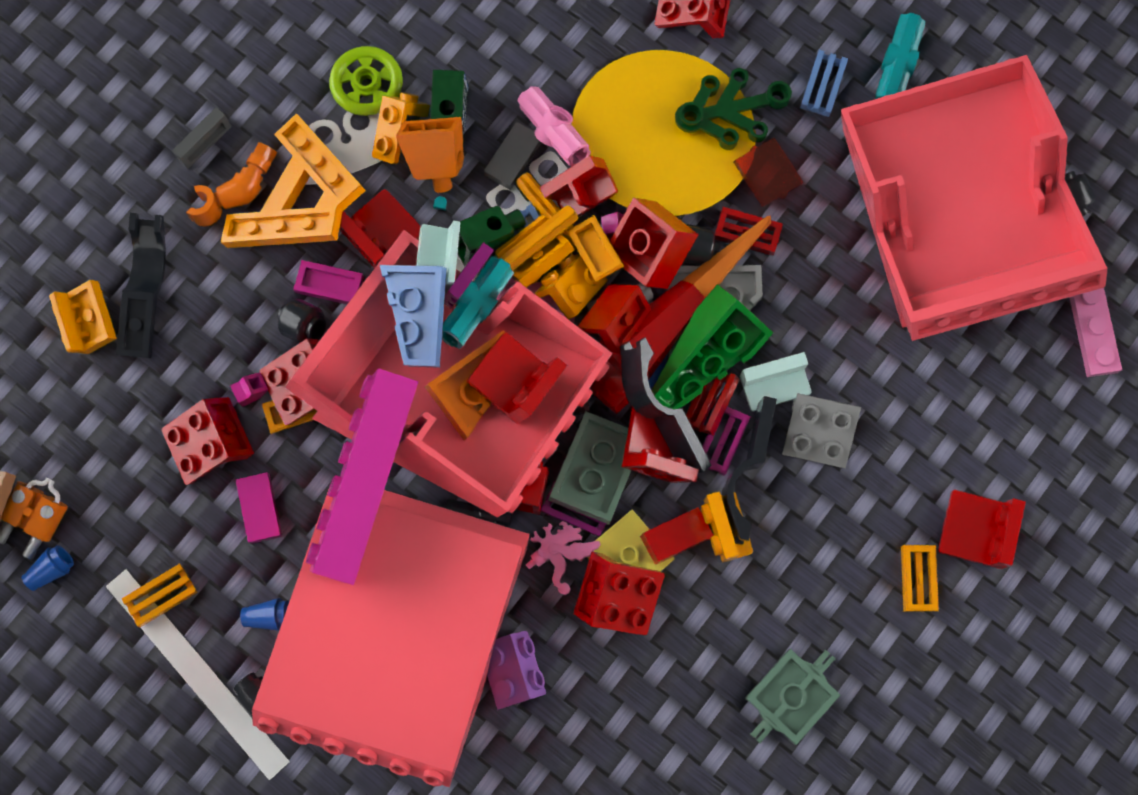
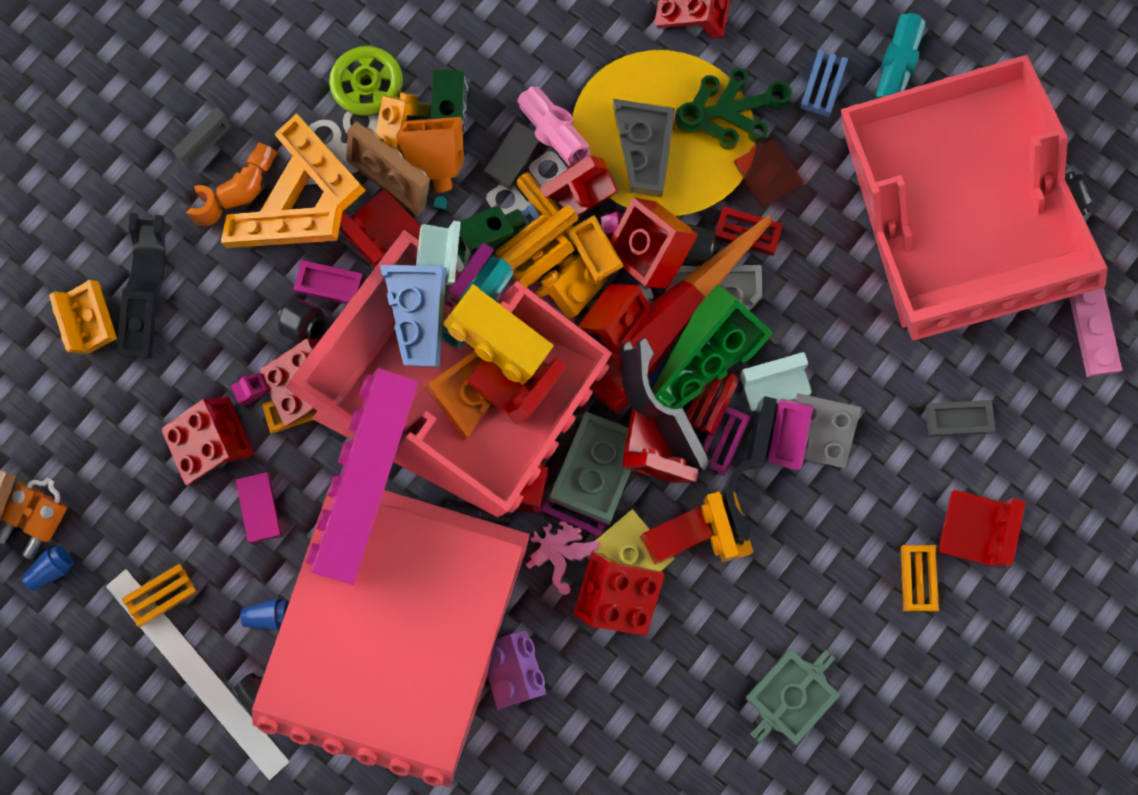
(387, 168): none -> medium nougat plate
(497, 335): none -> yellow brick
(645, 144): none -> dark grey wing
(790, 434): none -> dark pink tile
(960, 418): none -> dark grey tile

